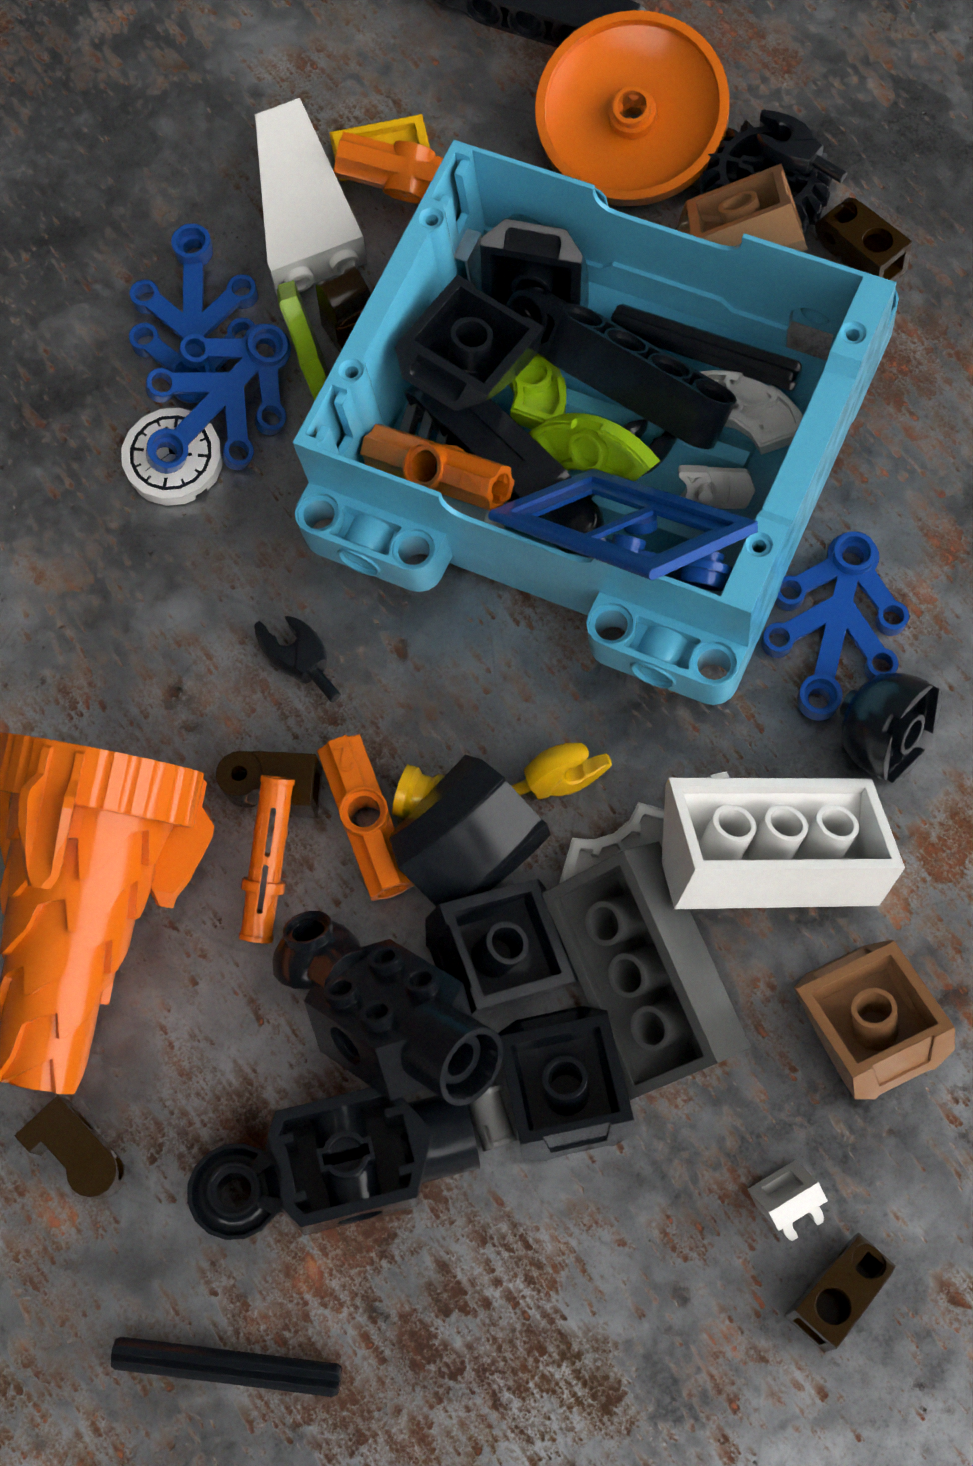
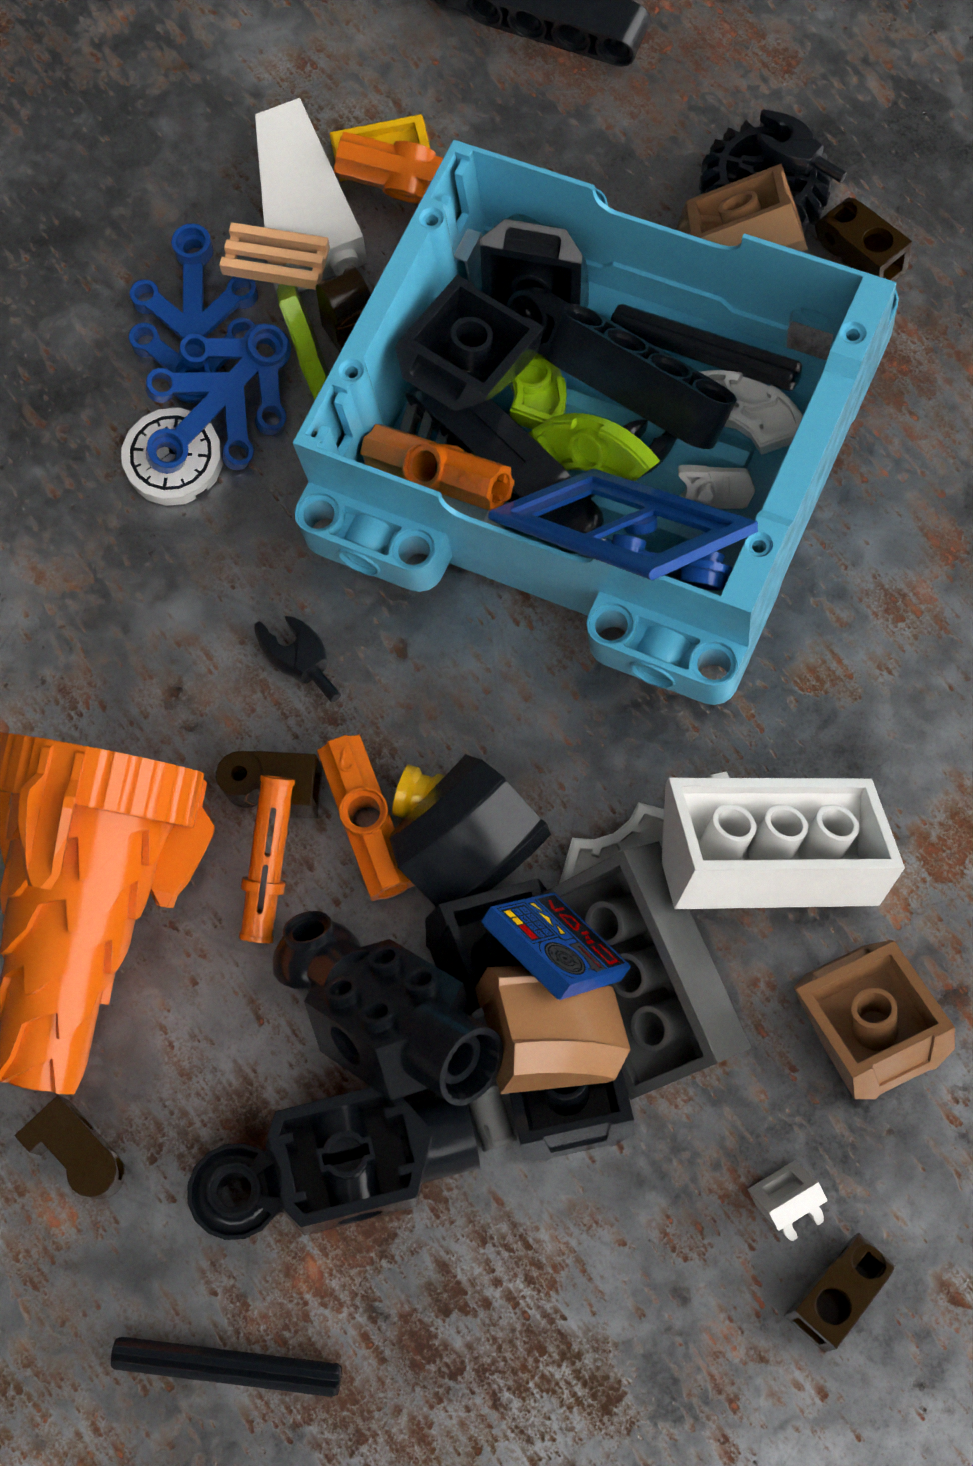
(277, 248): none -> light nougat tile
(550, 1039): none -> medium nougat slope
(555, 945): none -> tile
(562, 771): yellow hand -> none
(625, 68): orange dish -> none
(838, 616): blue plant -> none
(887, 721): black cylinder -> none

